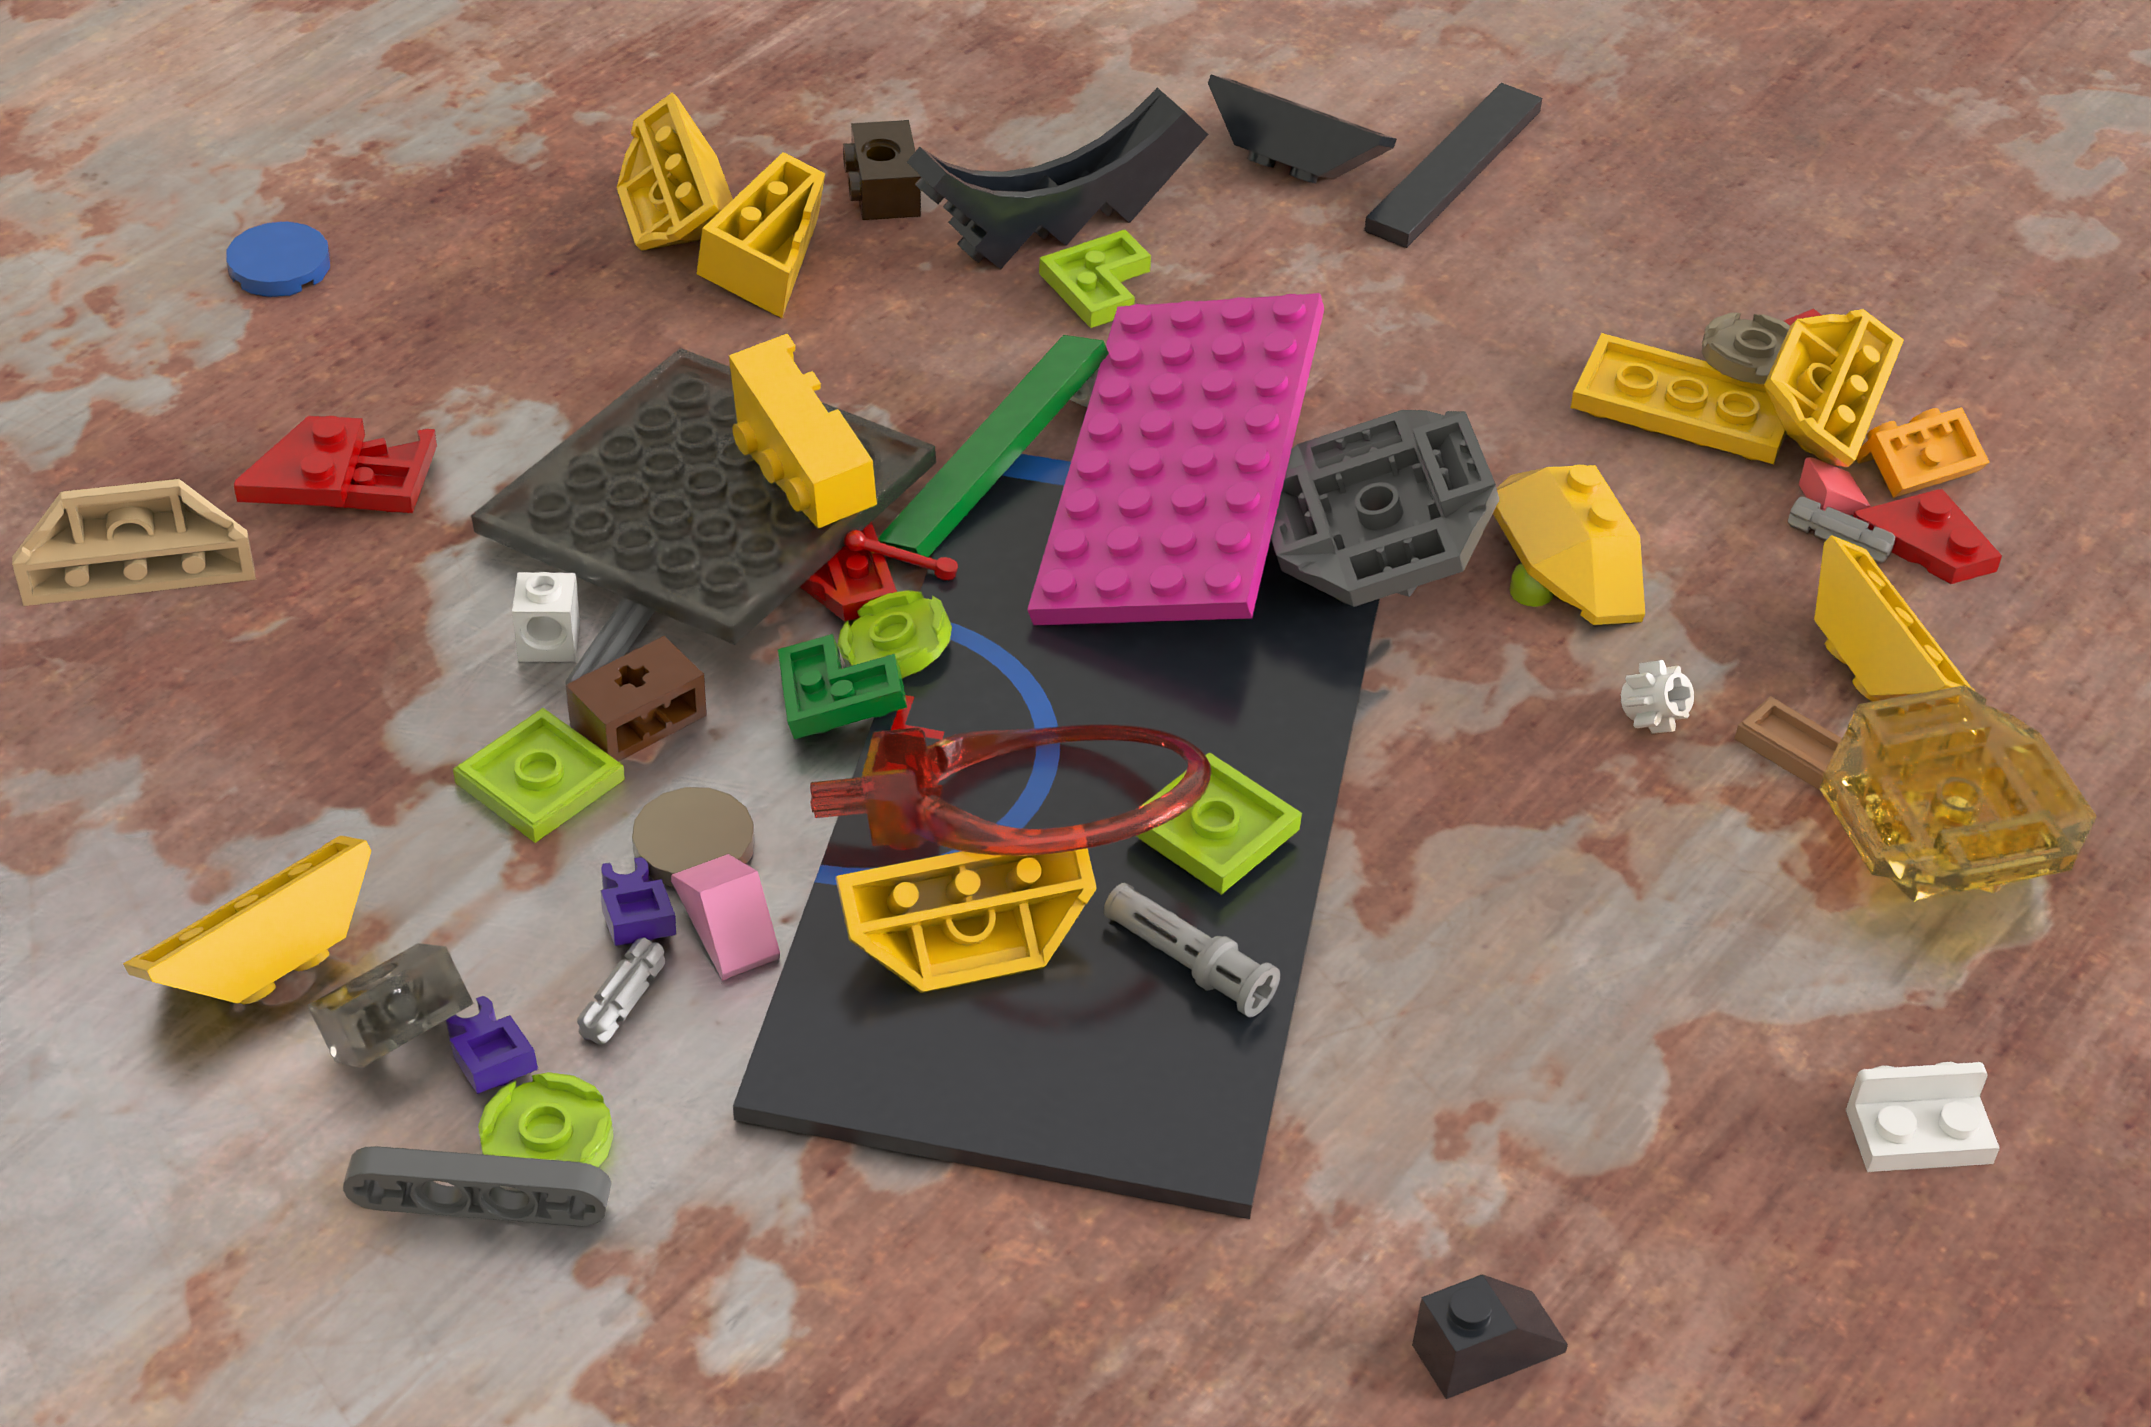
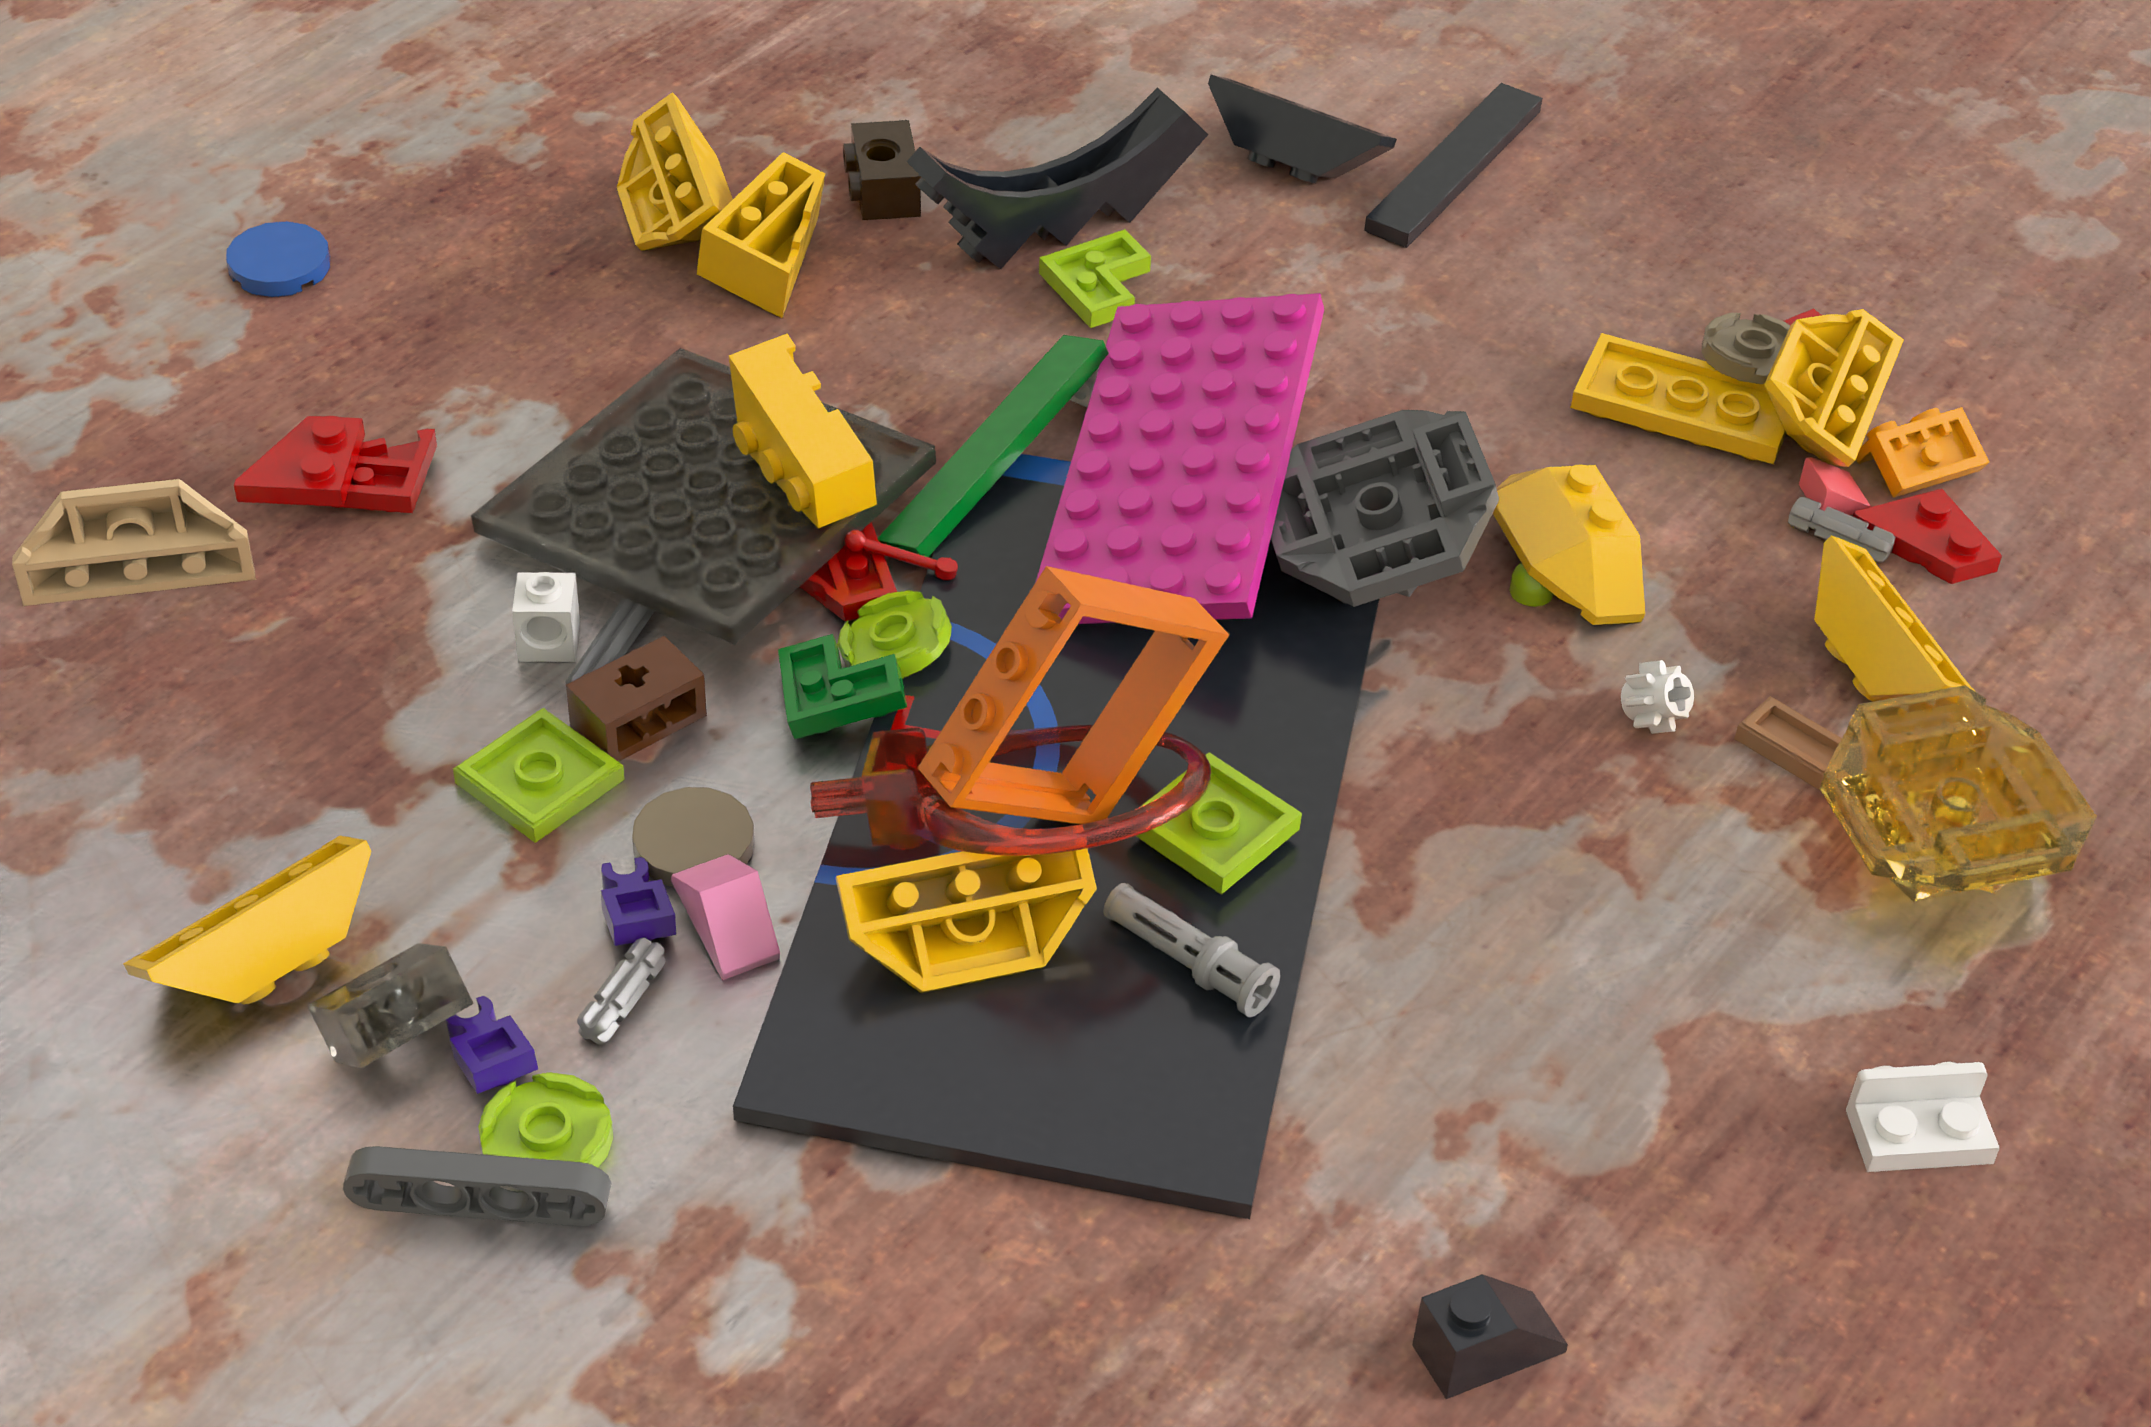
(1122, 733): none -> orange window

